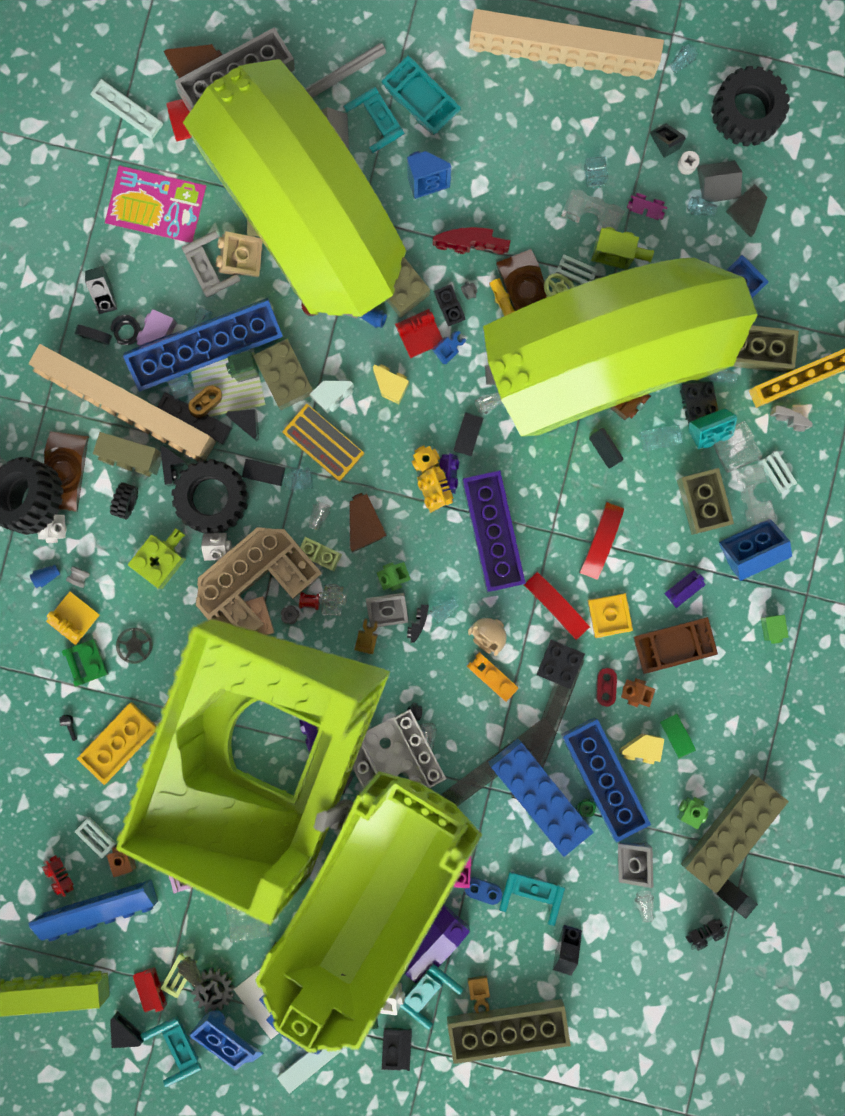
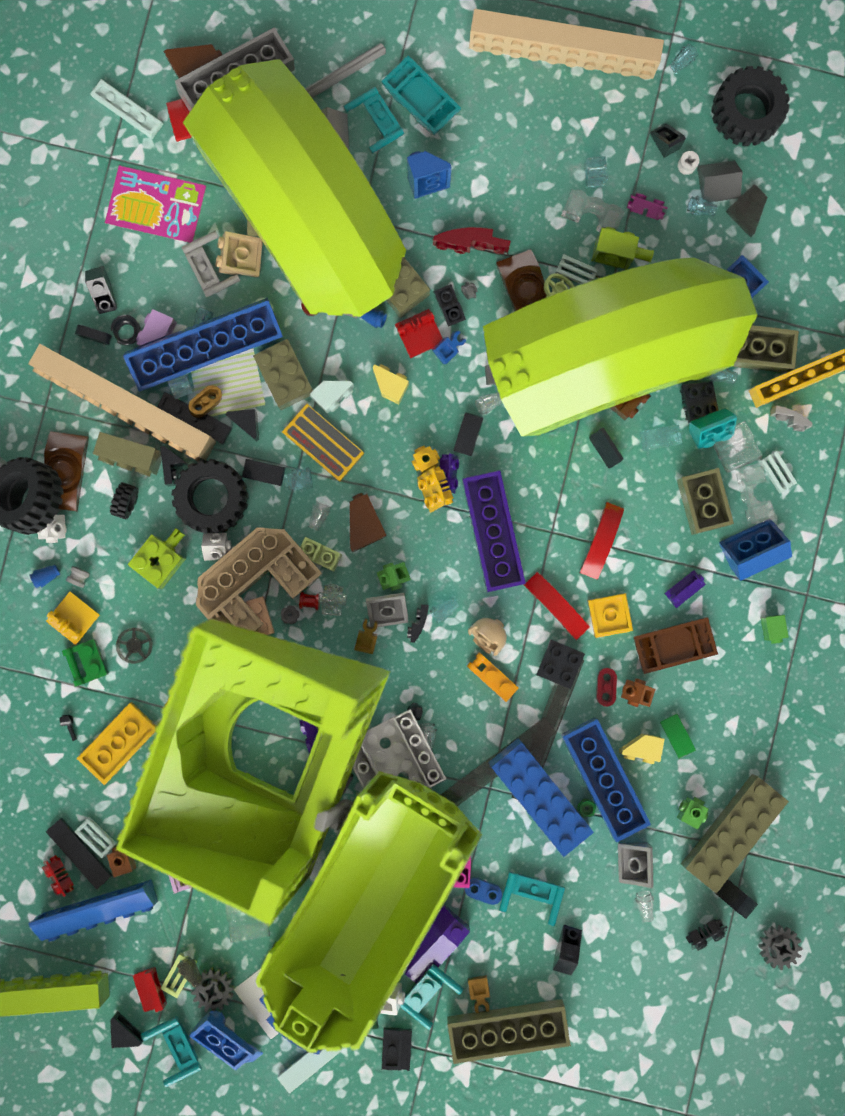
(79, 853): none -> black tile
(242, 366): clear green brick -> none
(501, 296): yellow pin -> none
(777, 954): none -> dark grey gear

